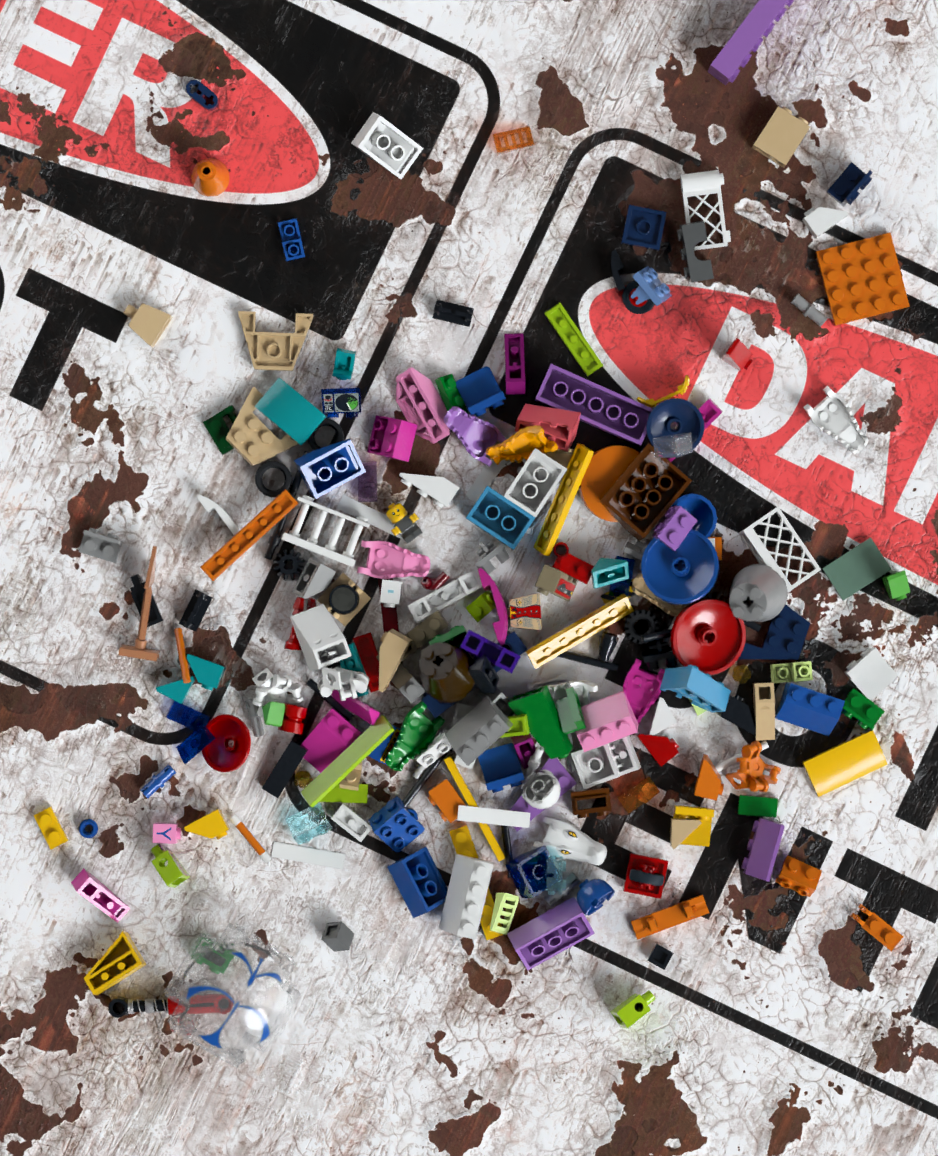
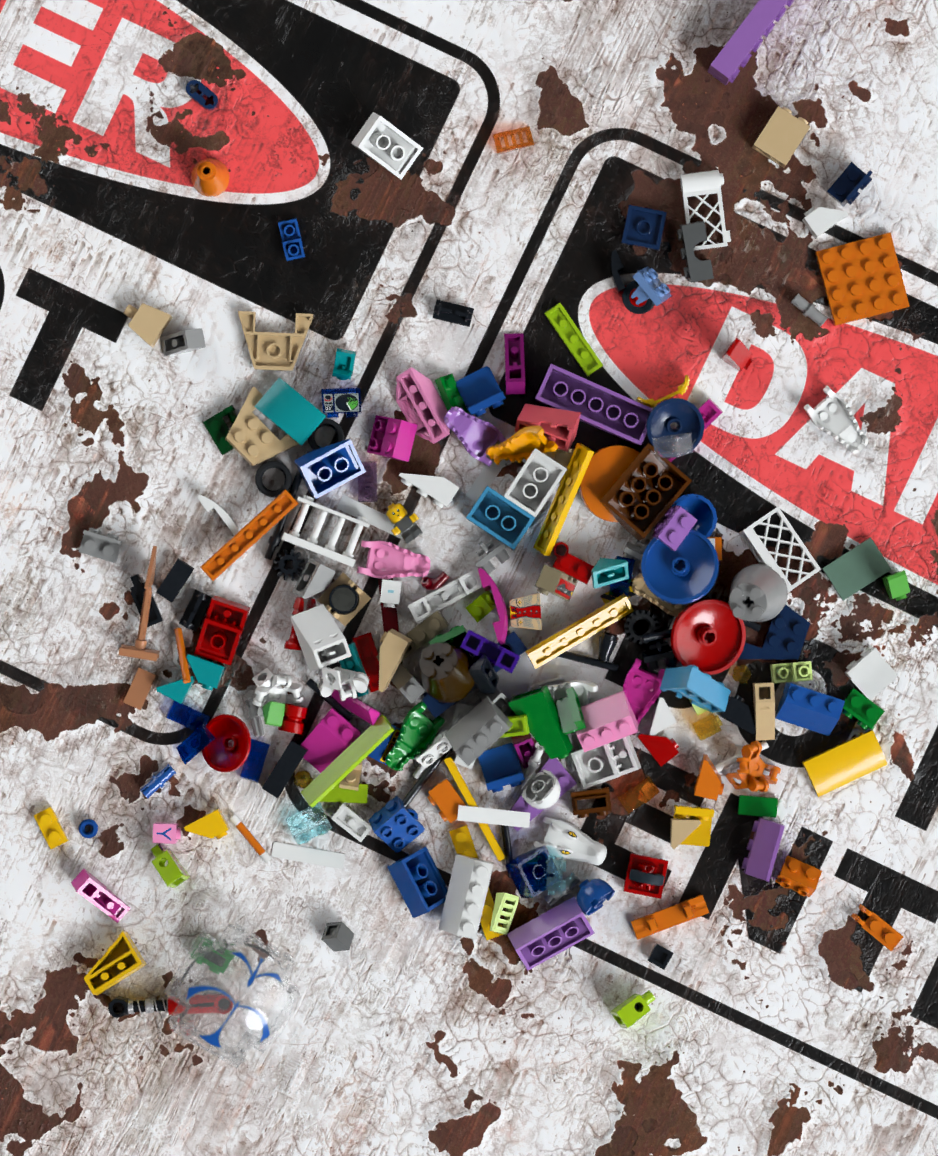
(139, 688): none -> nougat tile
(175, 580): none -> black slope
(183, 341): none -> light grey slope
(222, 630): none -> red slope
(255, 761): none -> clear blue slope
(707, 726): none -> clear yellow brick

